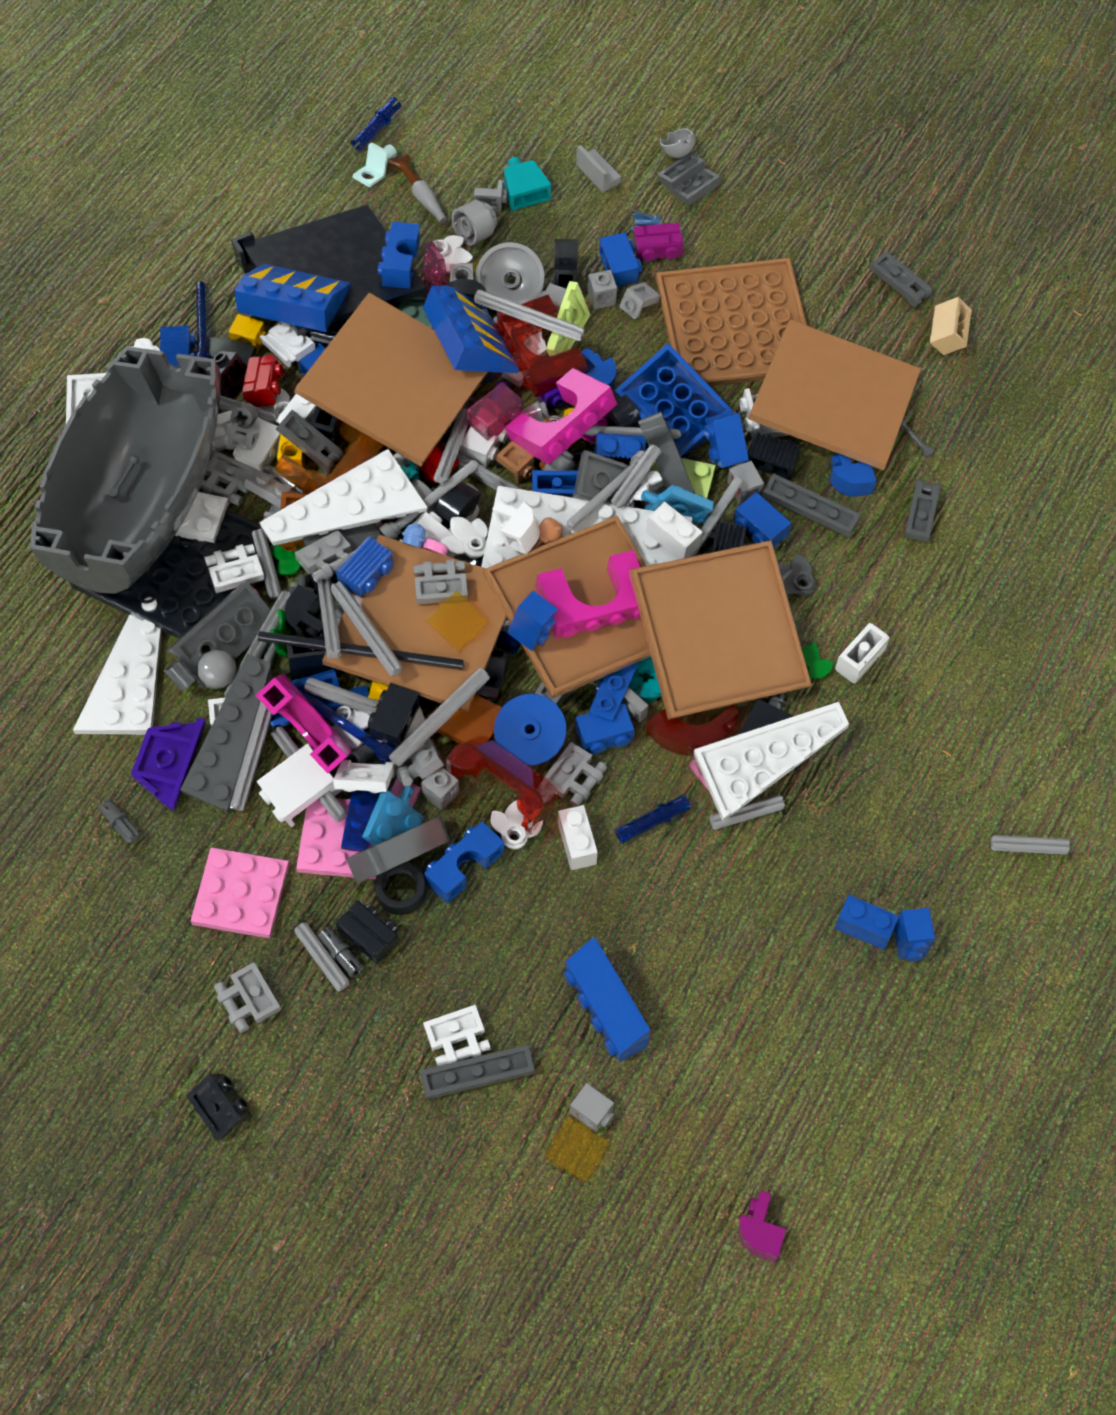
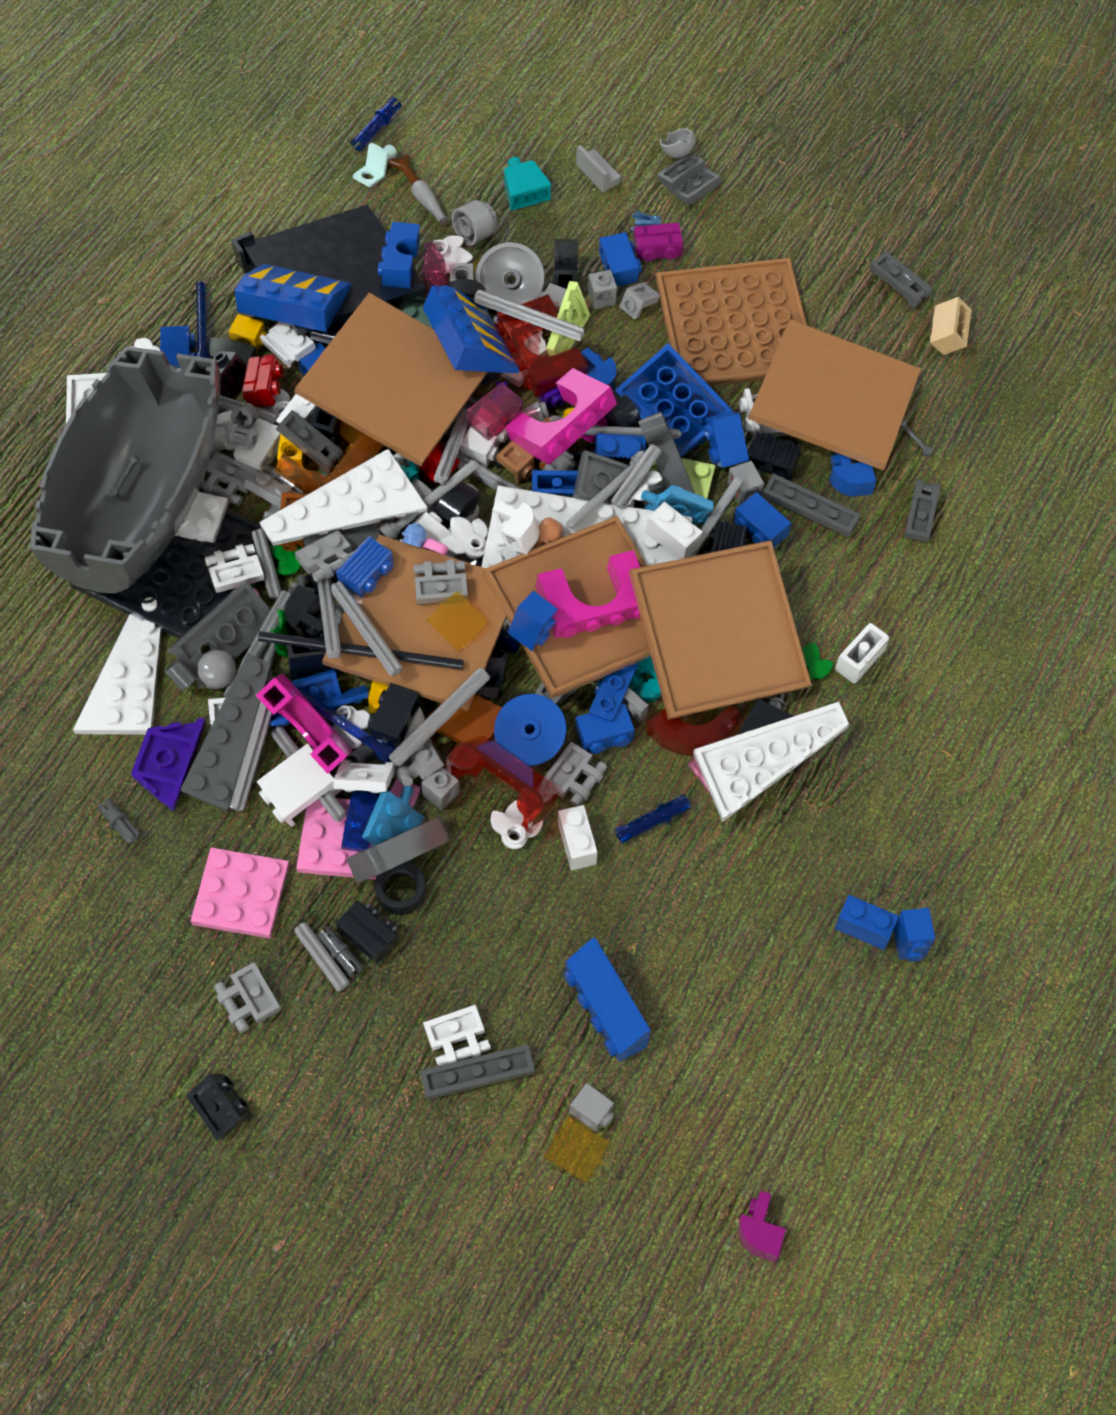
(341, 696): light grey axle -> none
(478, 845): blue arch -> none
(493, 197): light grey bracket -> none
(749, 811): light grey axle -> none
(797, 574): dark grey plate -> none
(1030, 844): light grey axle -> none

